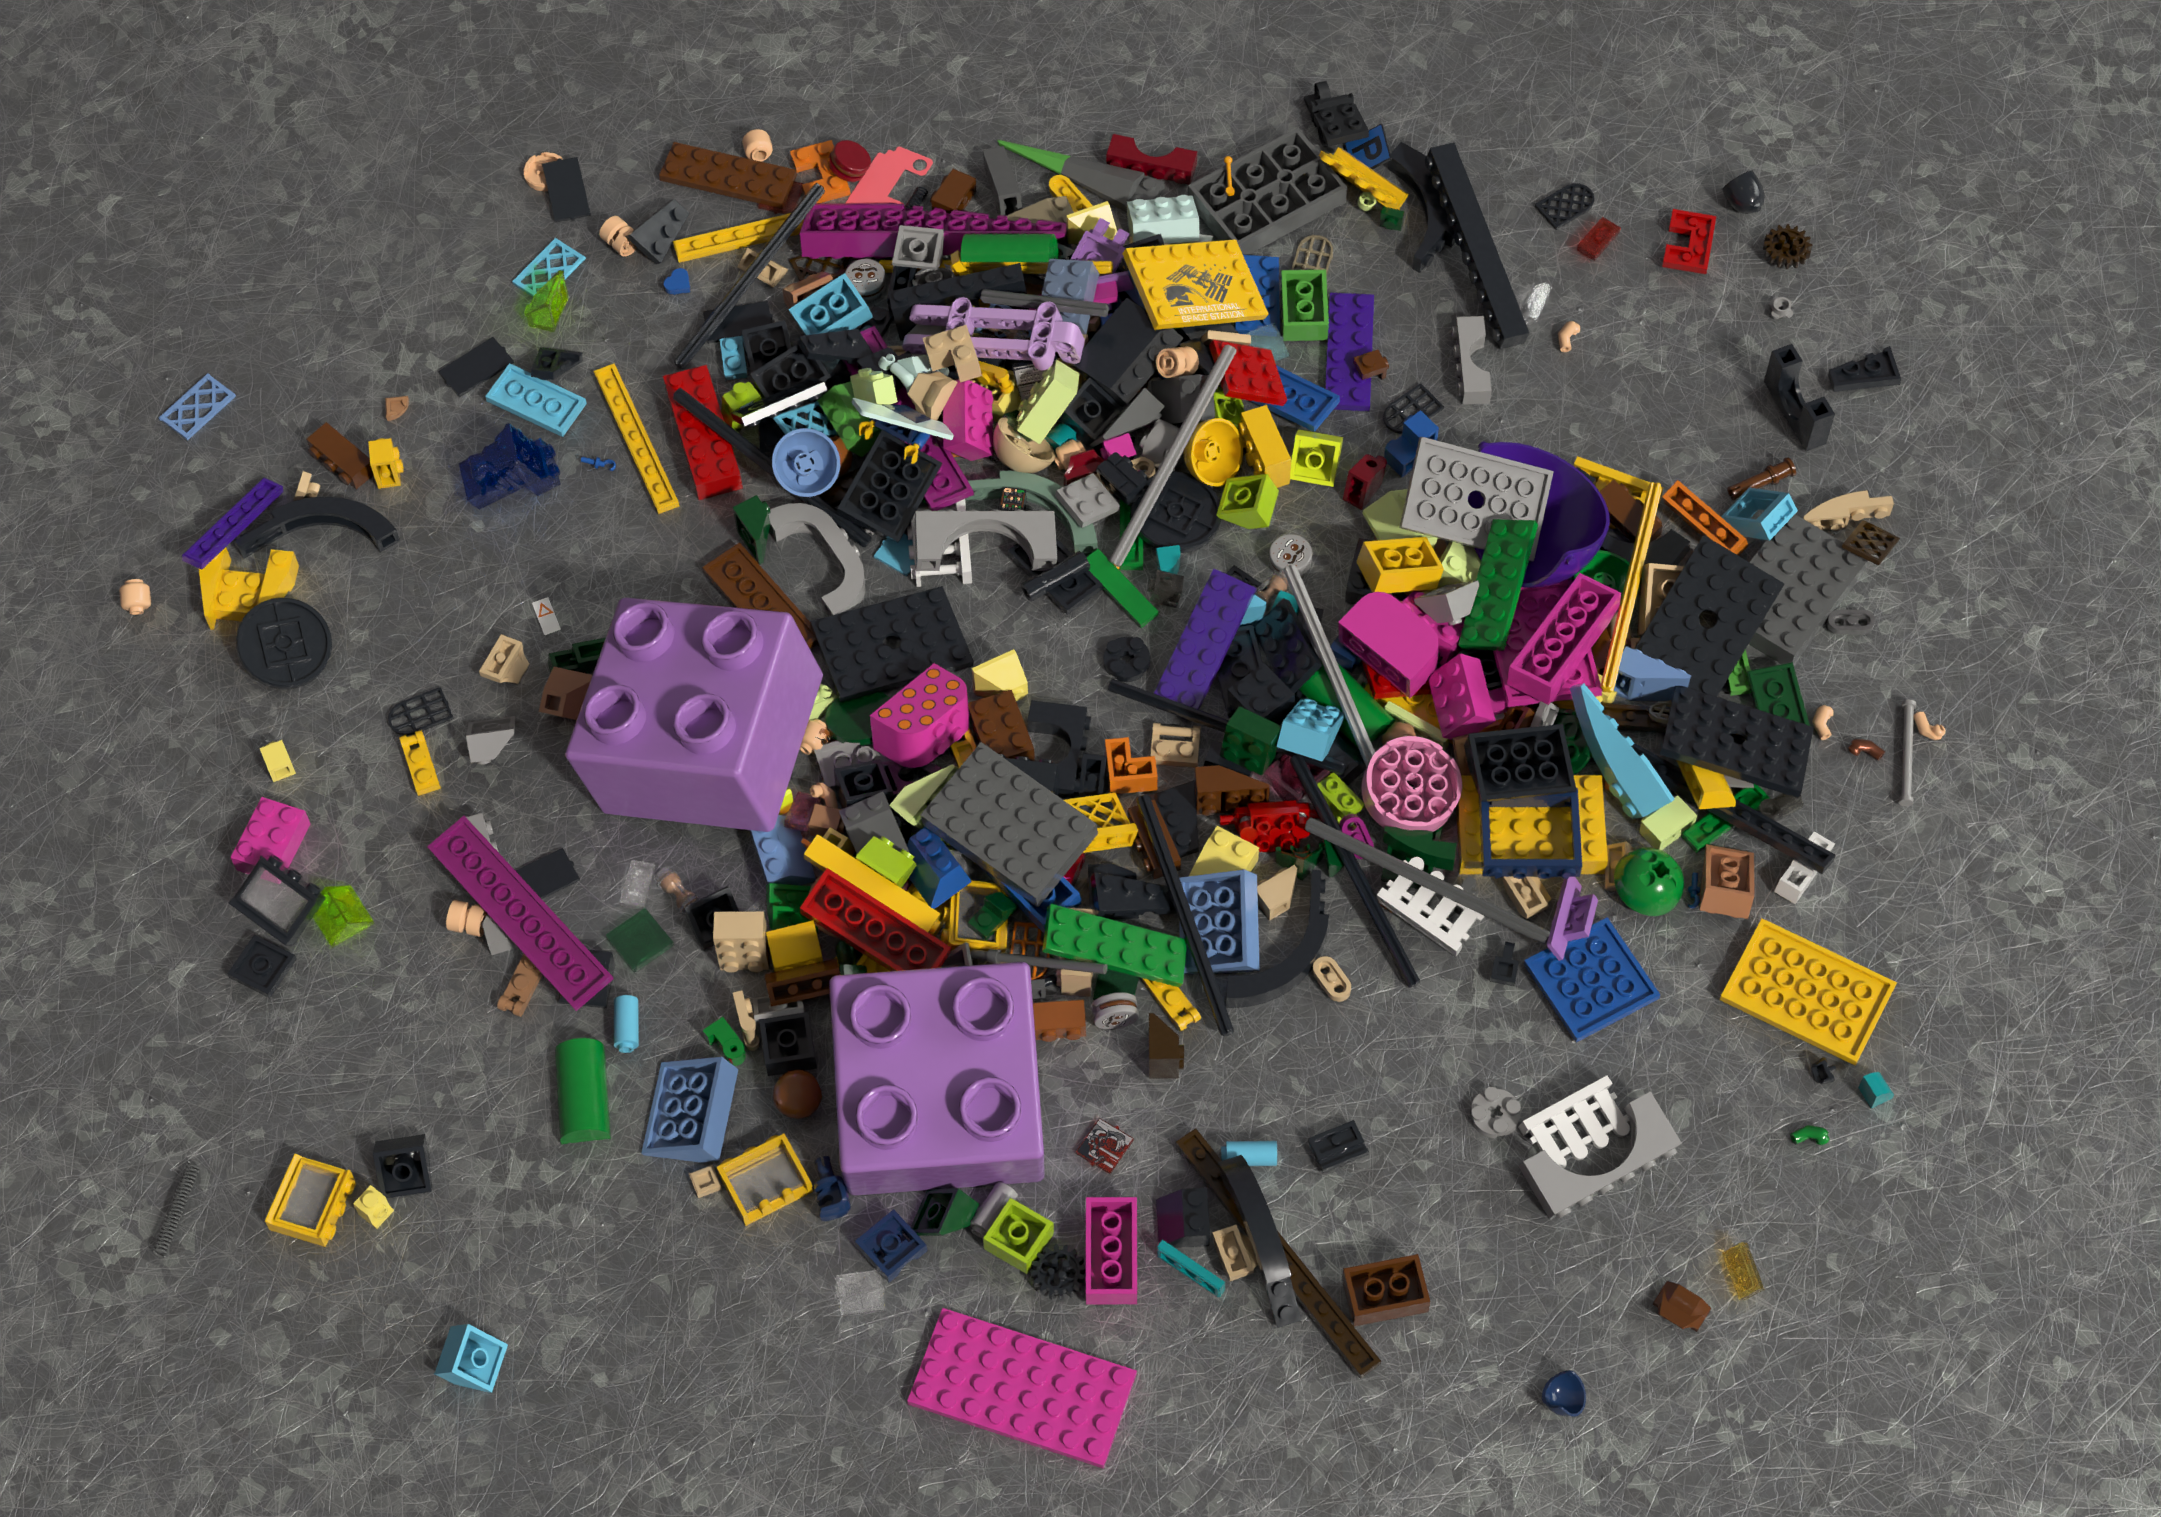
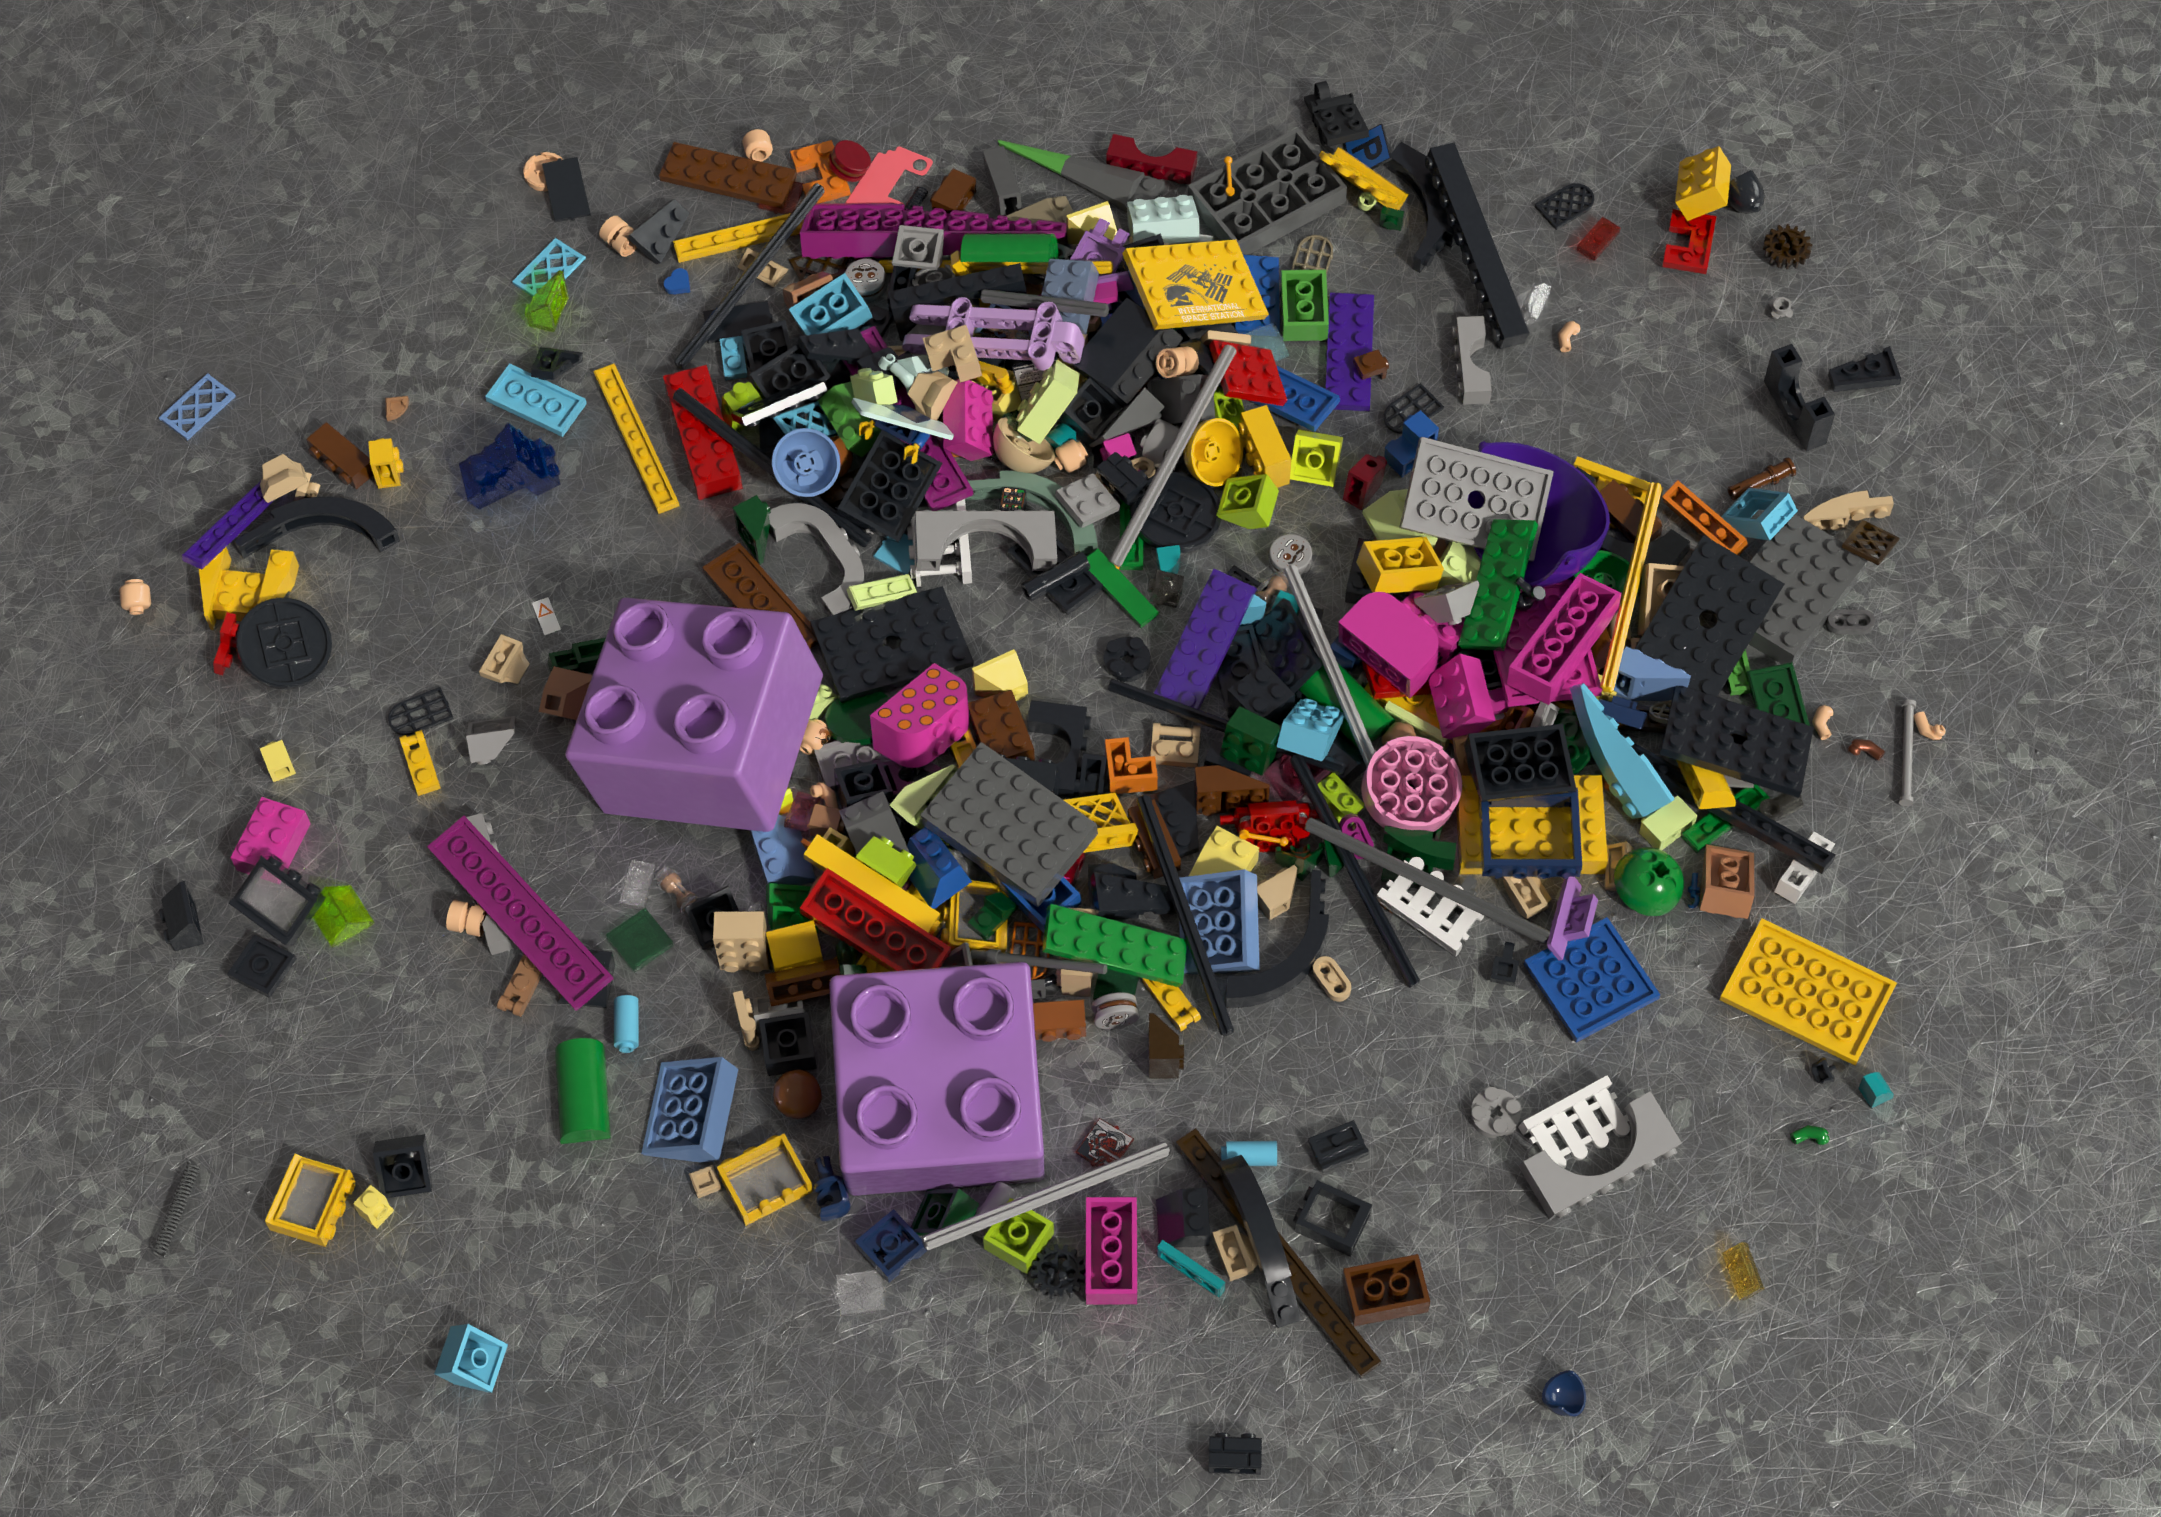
(181, 918): none -> black slope
(227, 642): none -> red plate
(281, 477): none -> tan slope
(476, 366): black piece -> none
(549, 873): black piece -> none
(597, 462): blue hand -> none
(727, 1041): green leg -> none
(880, 591): none -> yellowish green tile
(1022, 1387): dark pink plate -> none
(1045, 1196): none -> light grey axle
(1062, 186): yellow plate -> none
(1082, 466): dark red slope -> none
(1235, 1454): none -> black brick
(1244, 834): none -> light orange hinge
(1323, 1236): none -> black window
(1529, 594): none -> black piece
(1624, 711): none -> dark blue brick
(1681, 1306): reddish brown slope -> none
(1703, 183): none -> yellow brick

